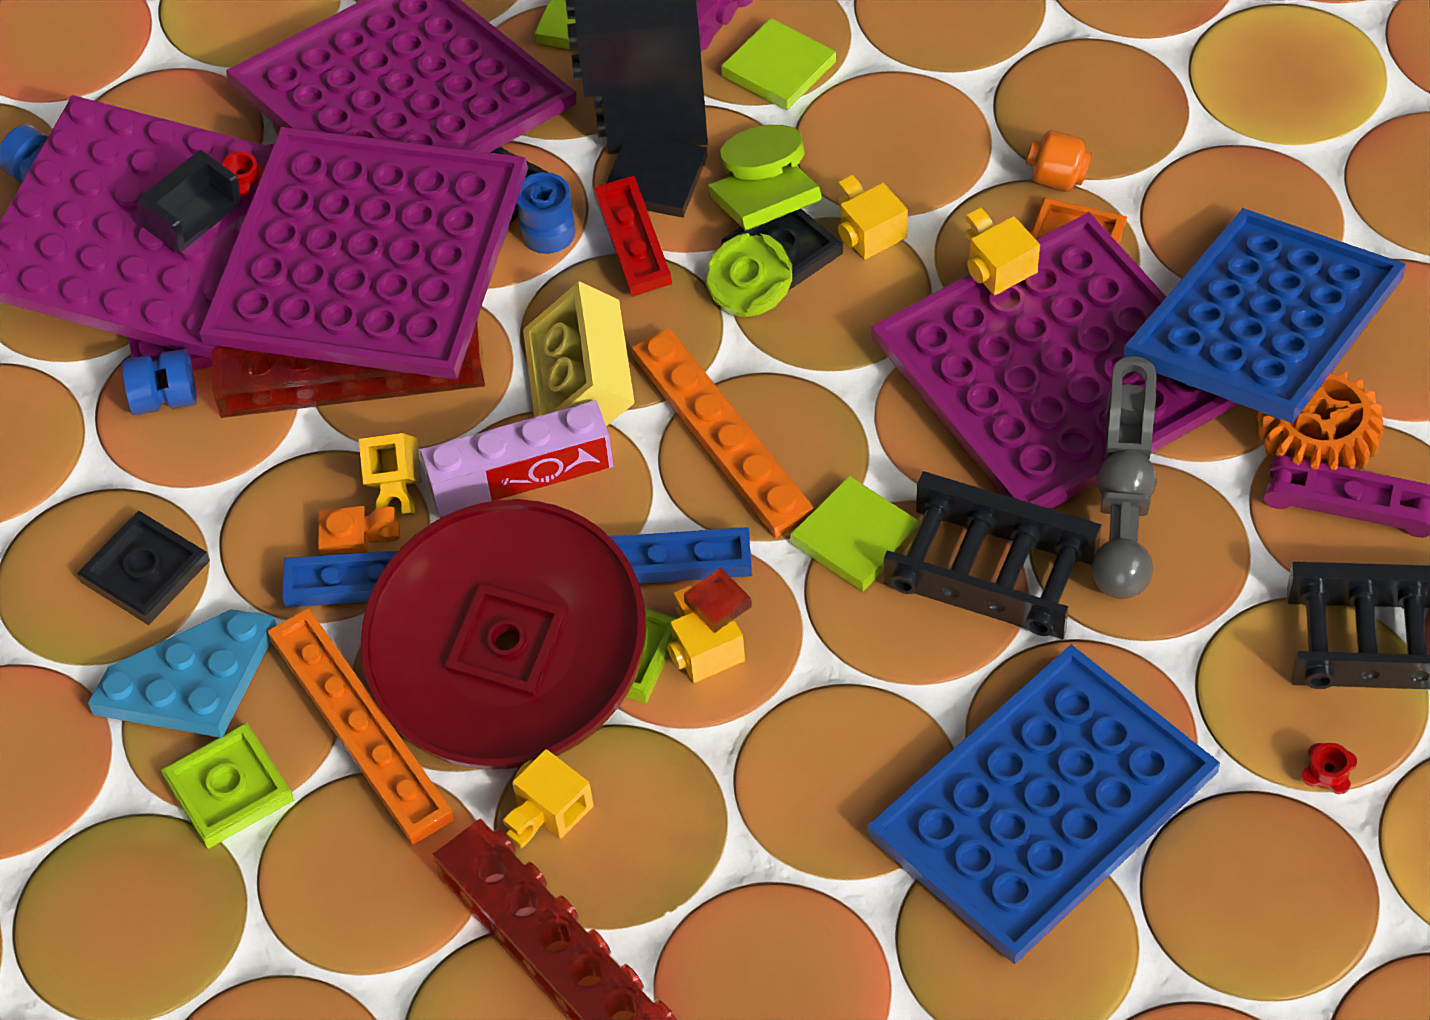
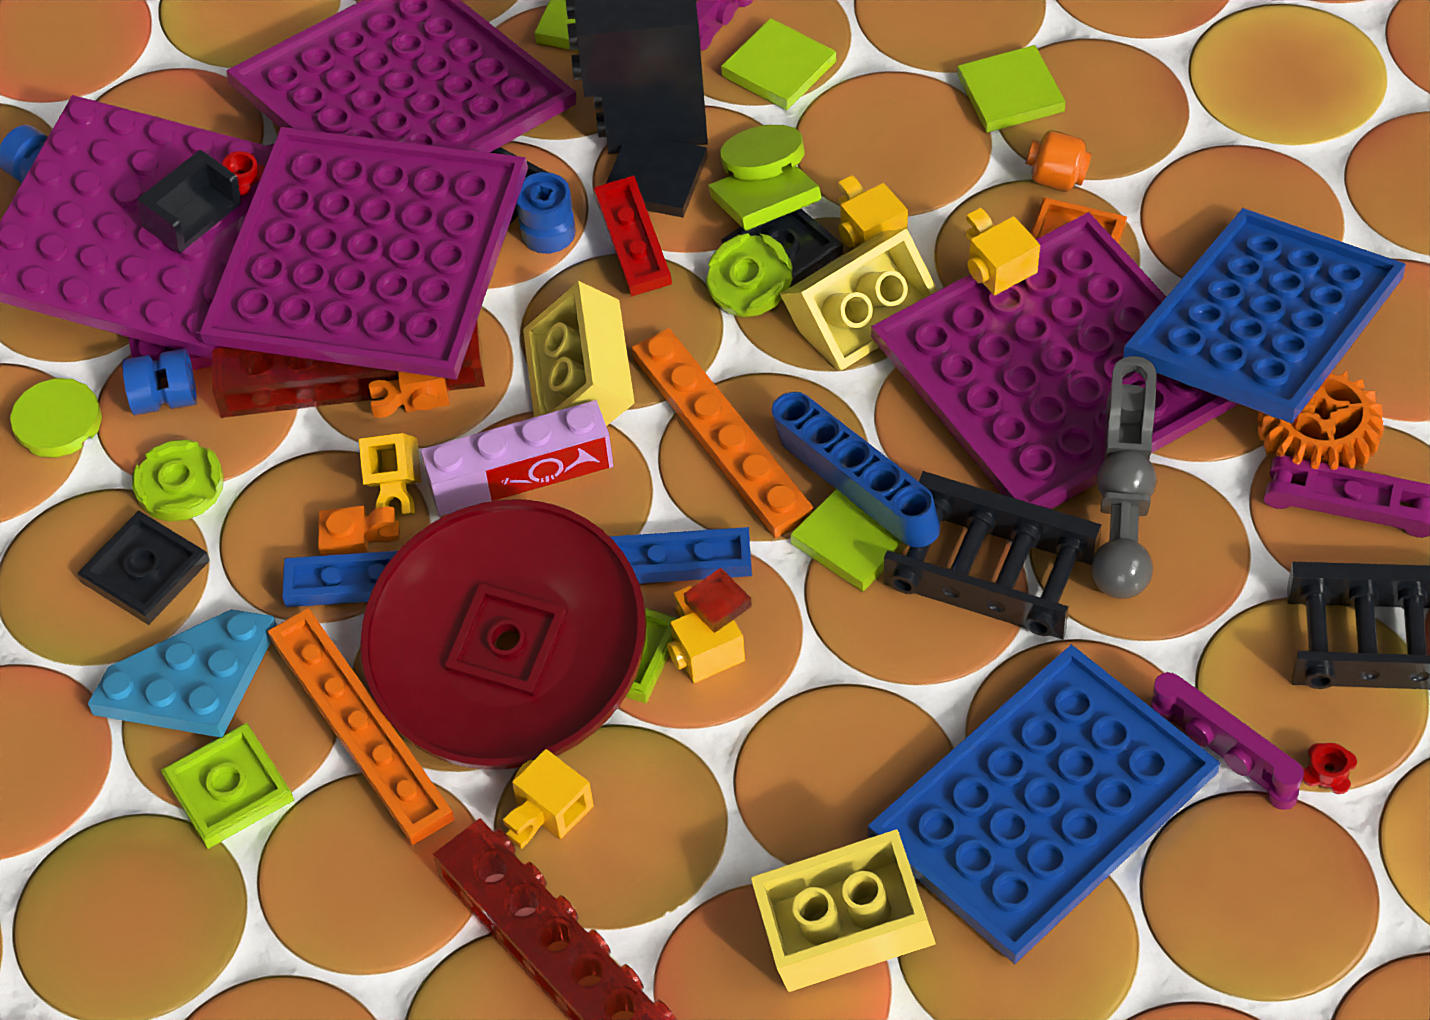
(56, 417): none -> lime tile
(178, 480): none -> lime tile
(412, 390): none -> orange plate
(842, 911): none -> light yellow brick
(855, 292): none -> light yellow slope
(856, 469): none -> blue beam
(1011, 88): none -> lime tile
(1228, 737): none -> magenta plate

